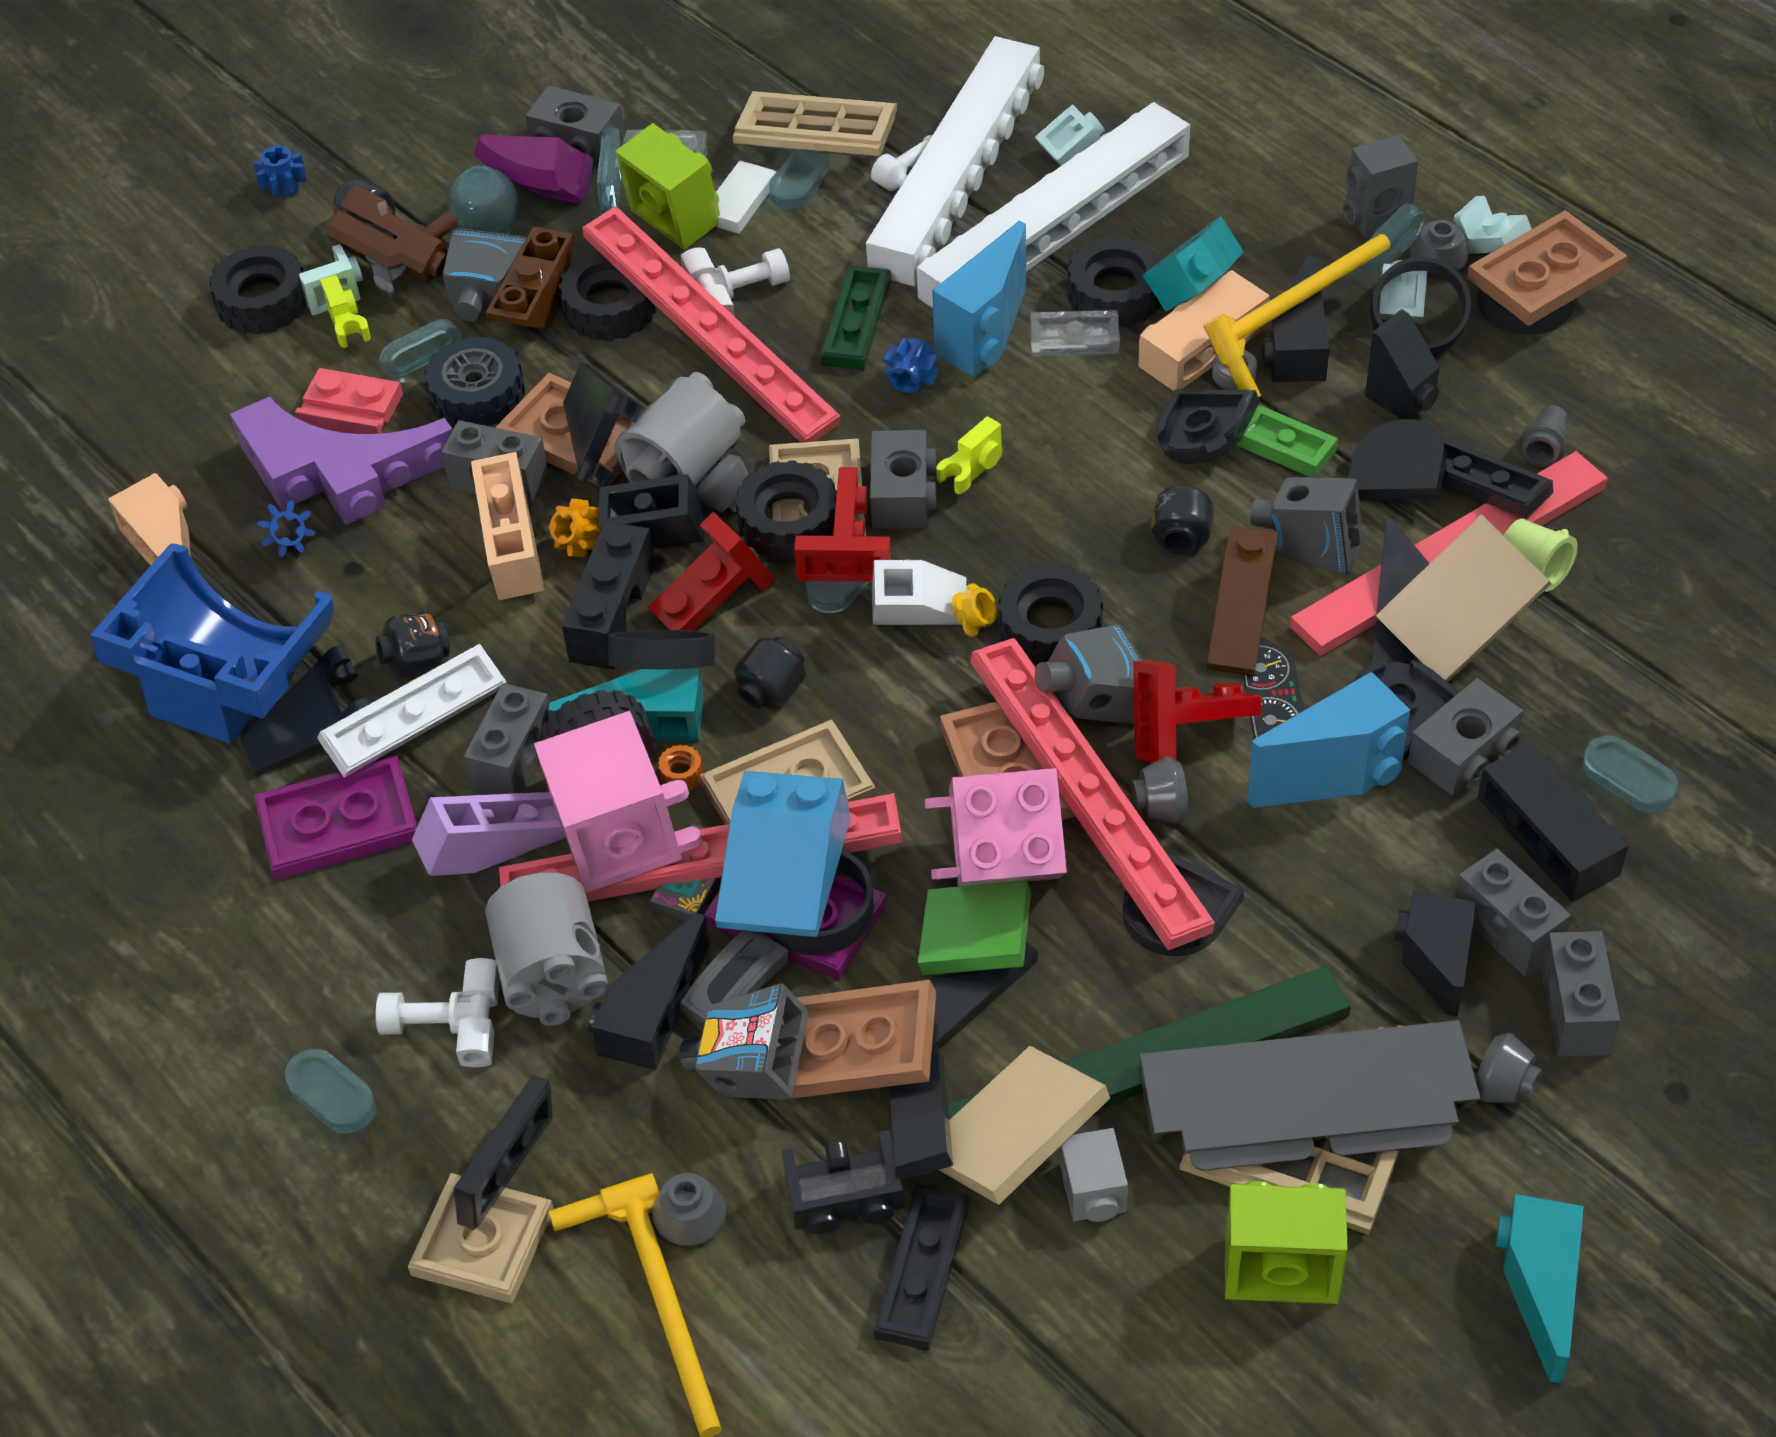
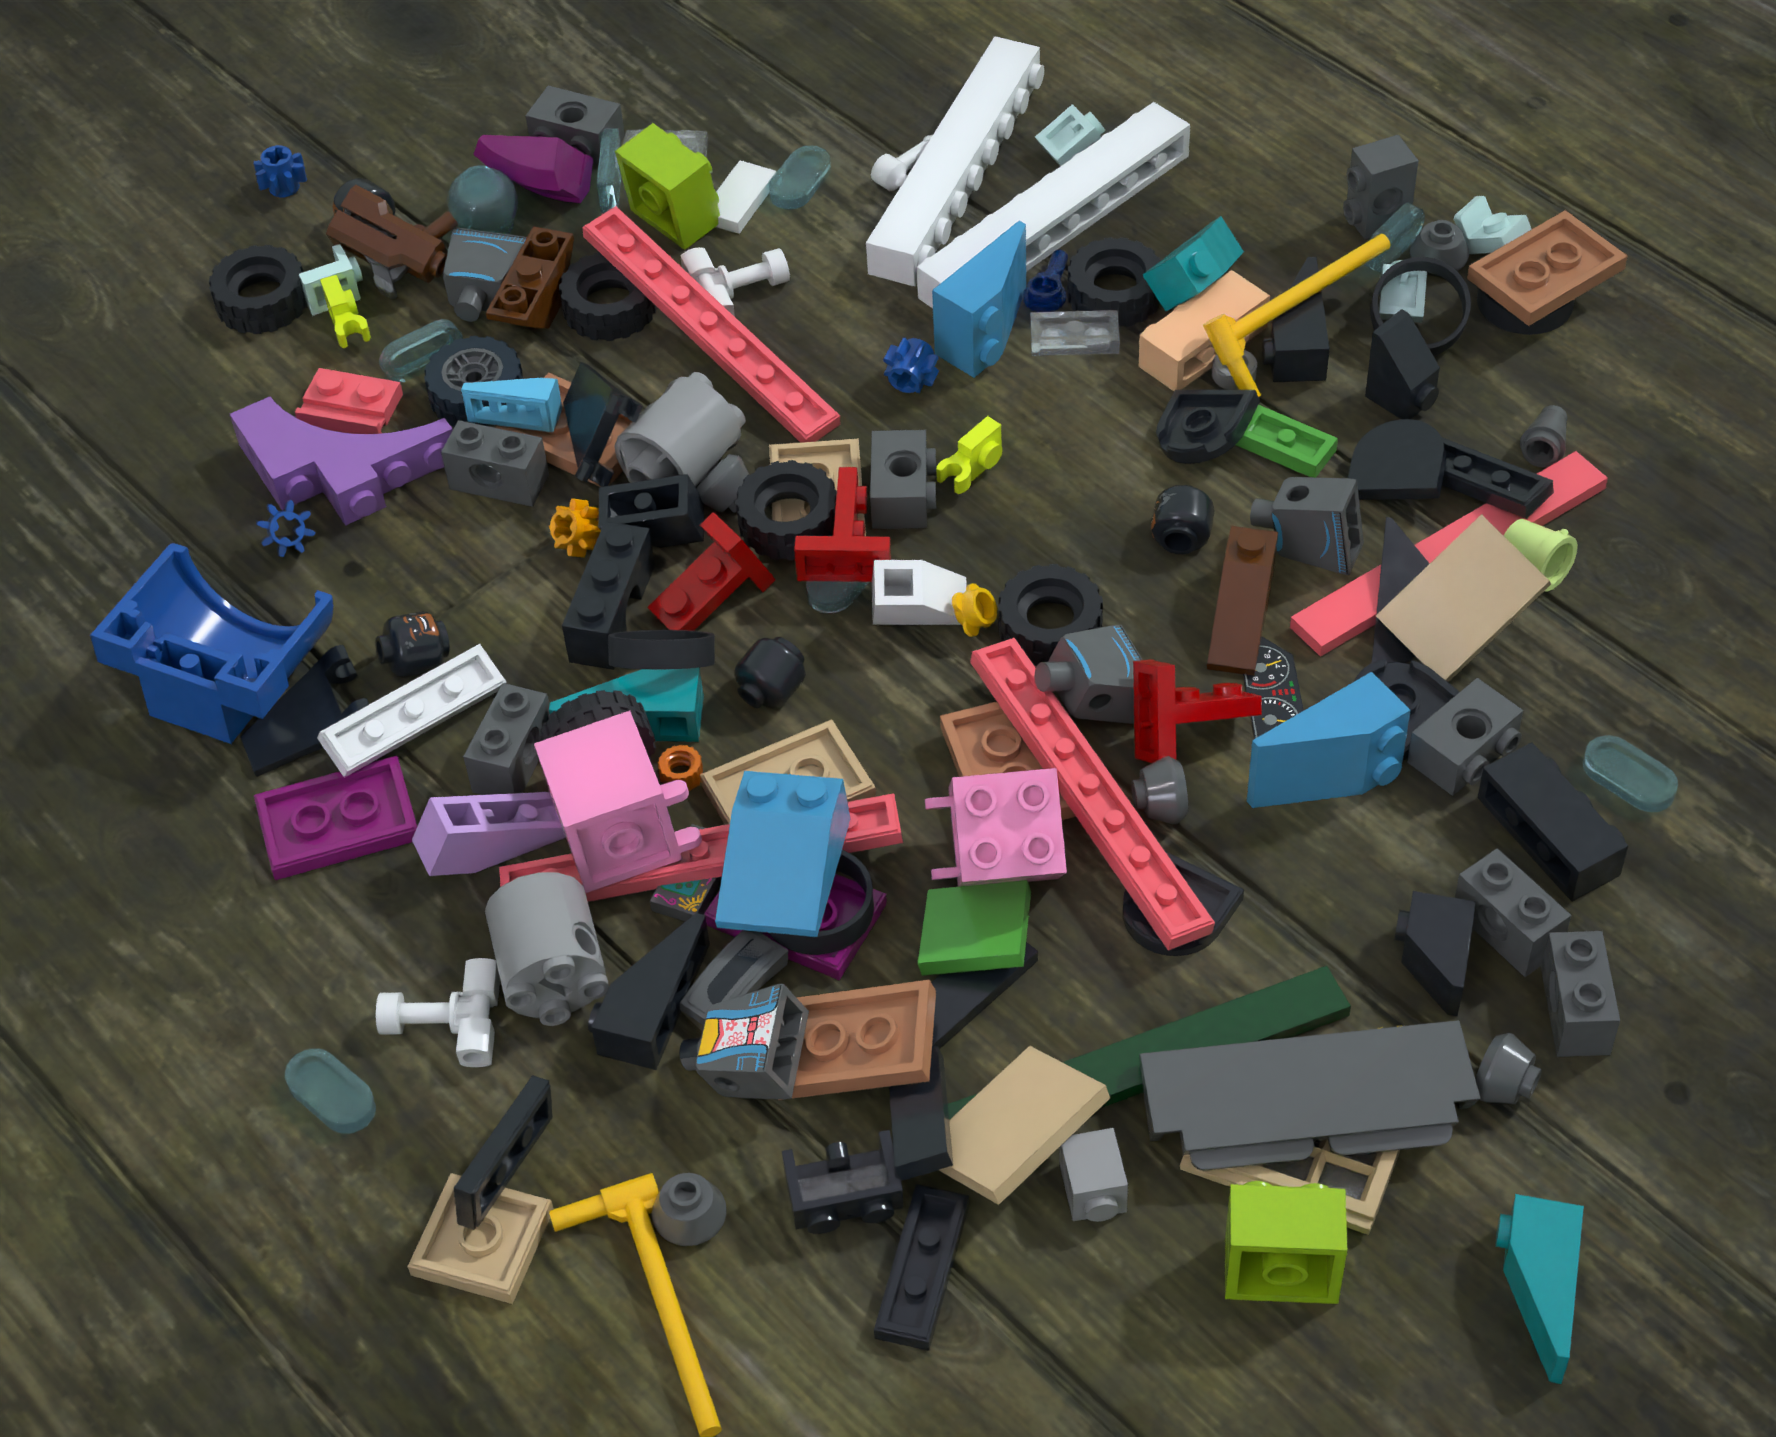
(151, 516): light nougat slope -> none
(507, 526): light nougat slope -> none
(529, 403): none -> medium azure slope
(815, 124): tan piece -> none
(856, 317): dark green tile -> none
(1045, 290): none -> clear blue plate

